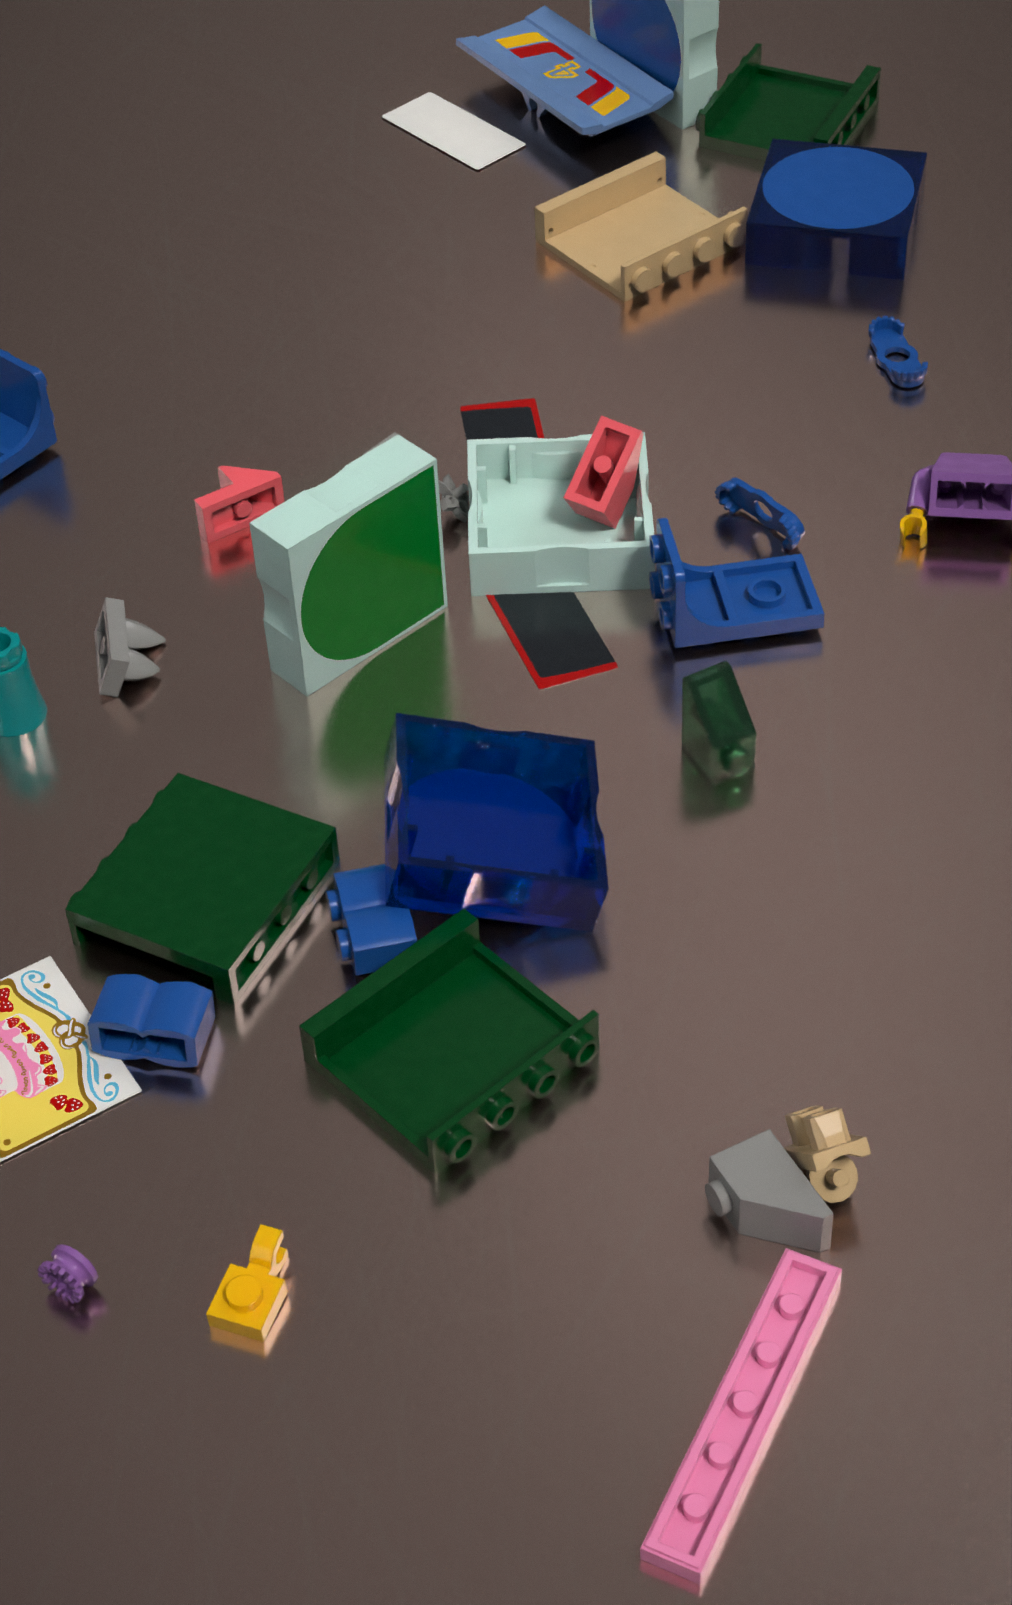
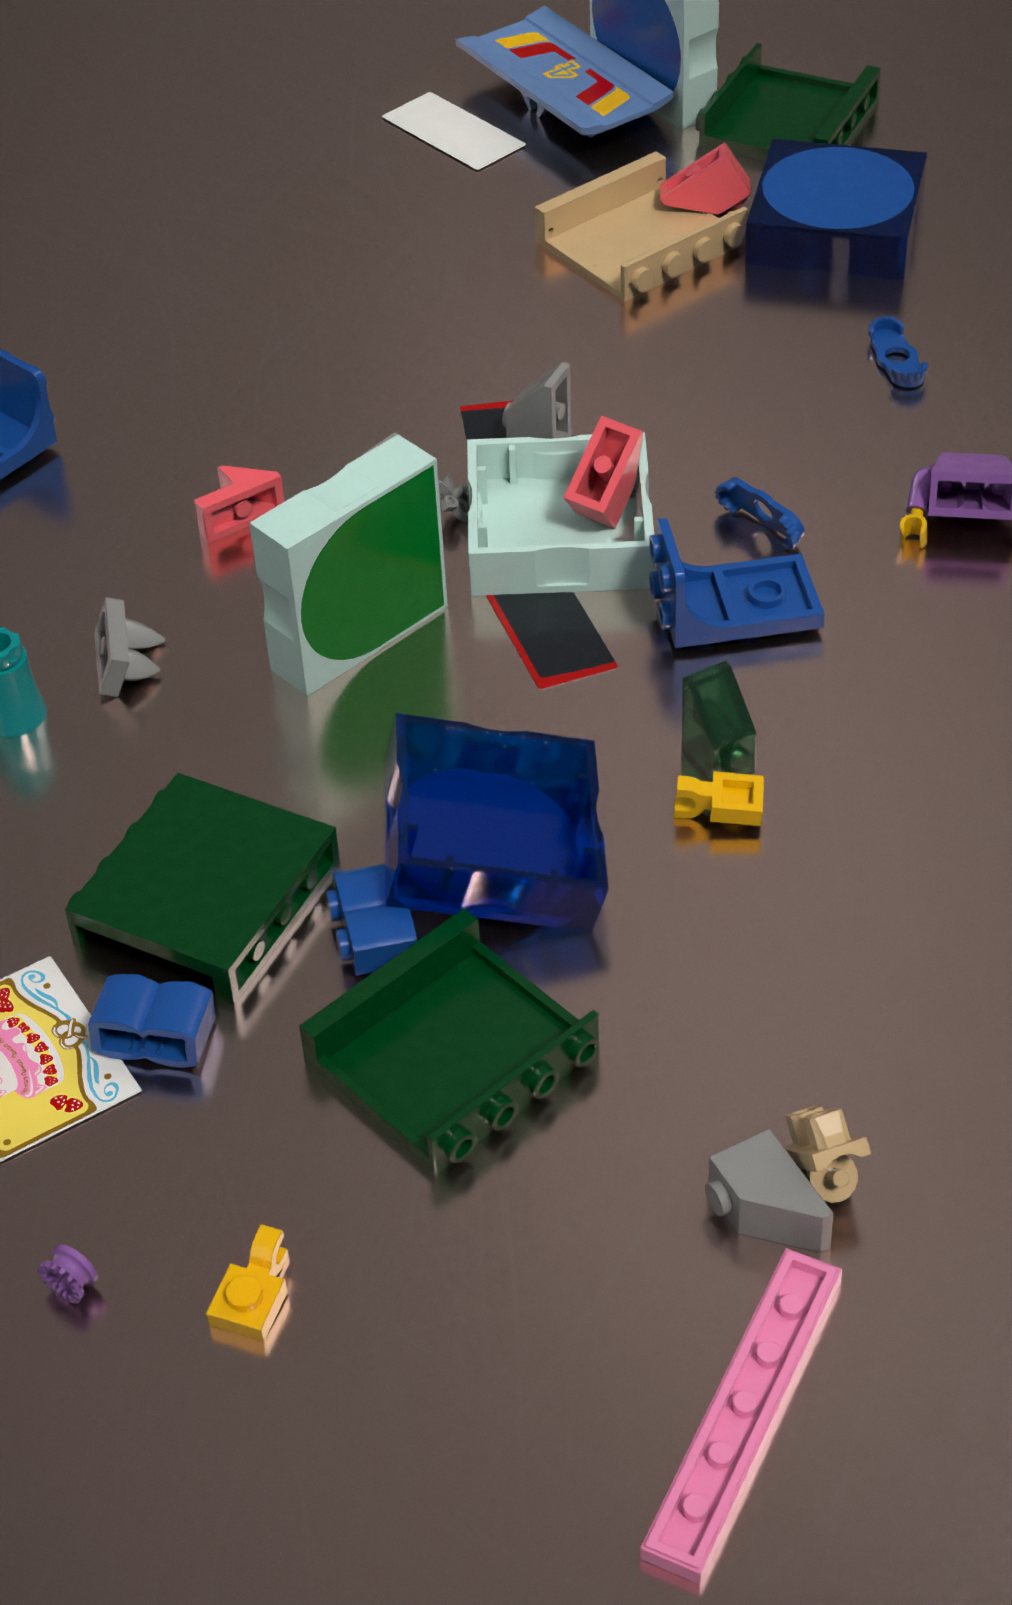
(542, 407): none -> light grey slope
(708, 184): none -> coral slope
(729, 798): none -> yellow plate

